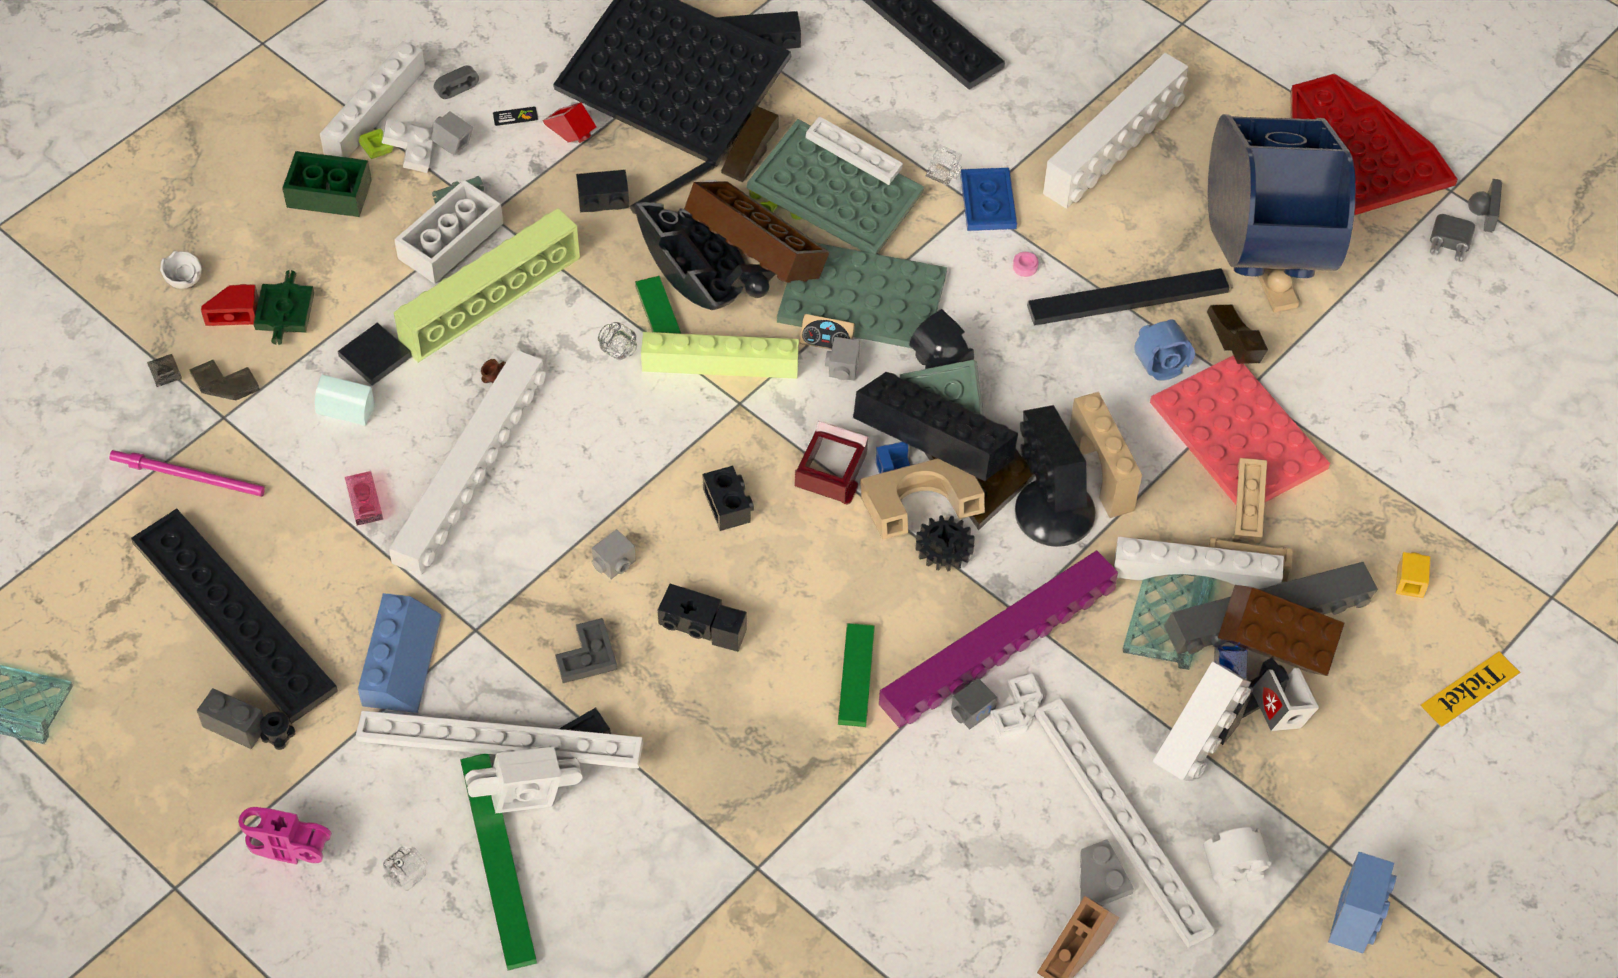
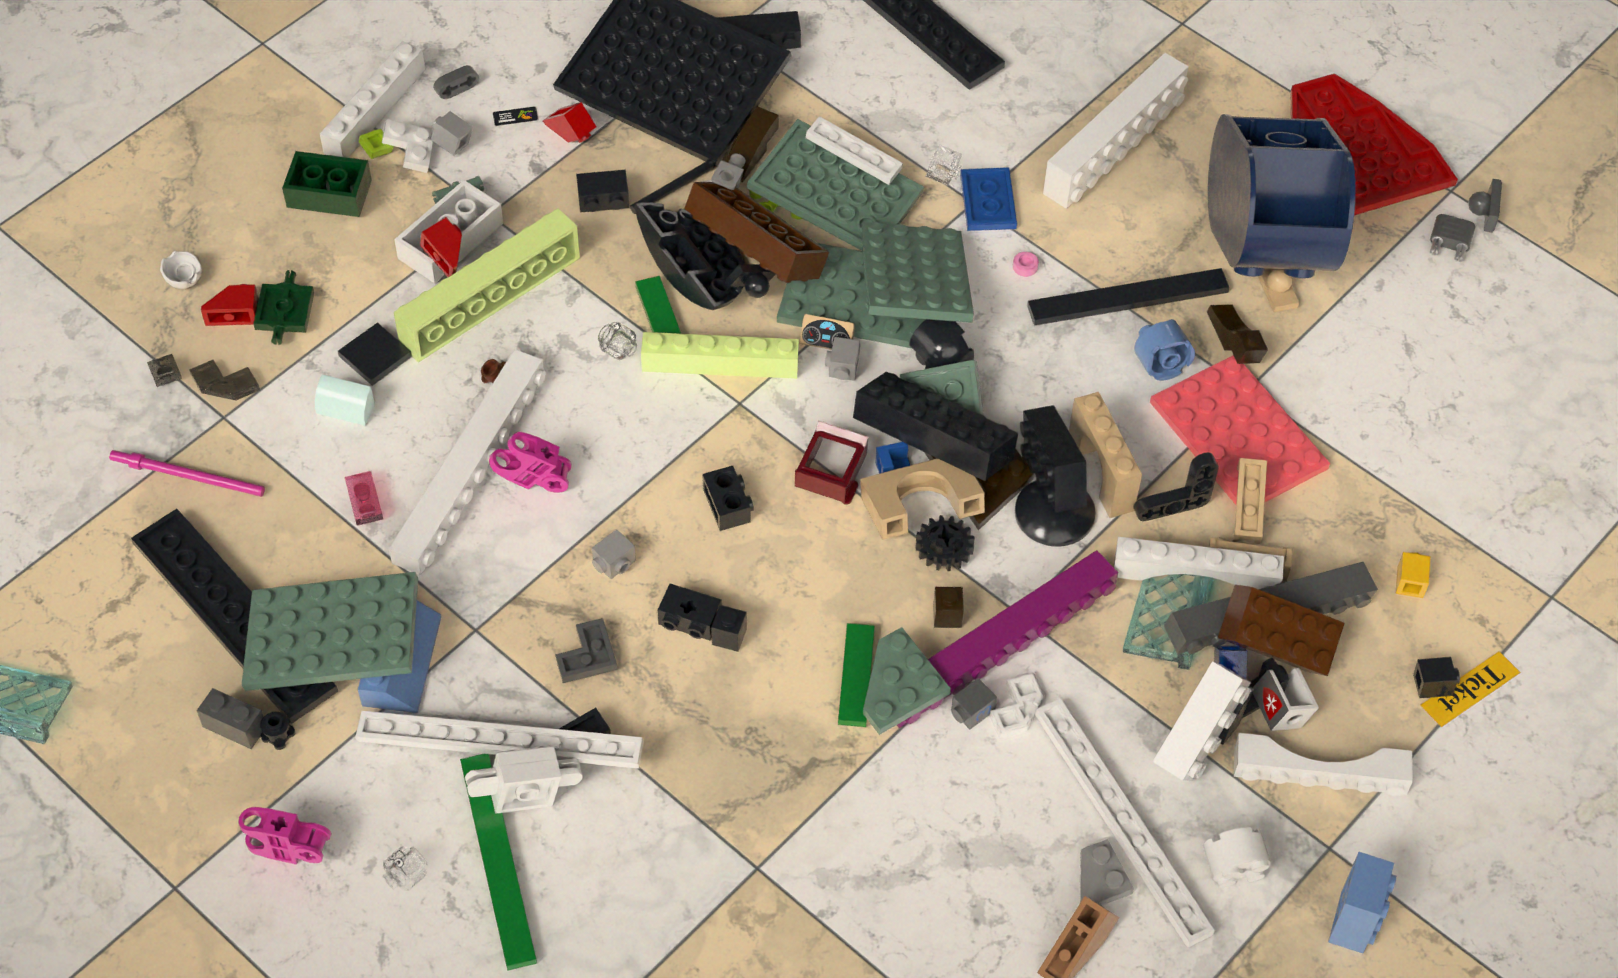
(331, 631): none -> sand green plate
(443, 245): none -> red slope
(533, 464): none -> dark pink piece
(729, 173): none -> light grey bracket
(900, 682): none -> sand green plate
(916, 272): none -> sand green plate
(948, 607): none -> dark brown brick
(1192, 496): none -> black beam
(1264, 759): none -> white arch
(1436, 677): none -> black brick

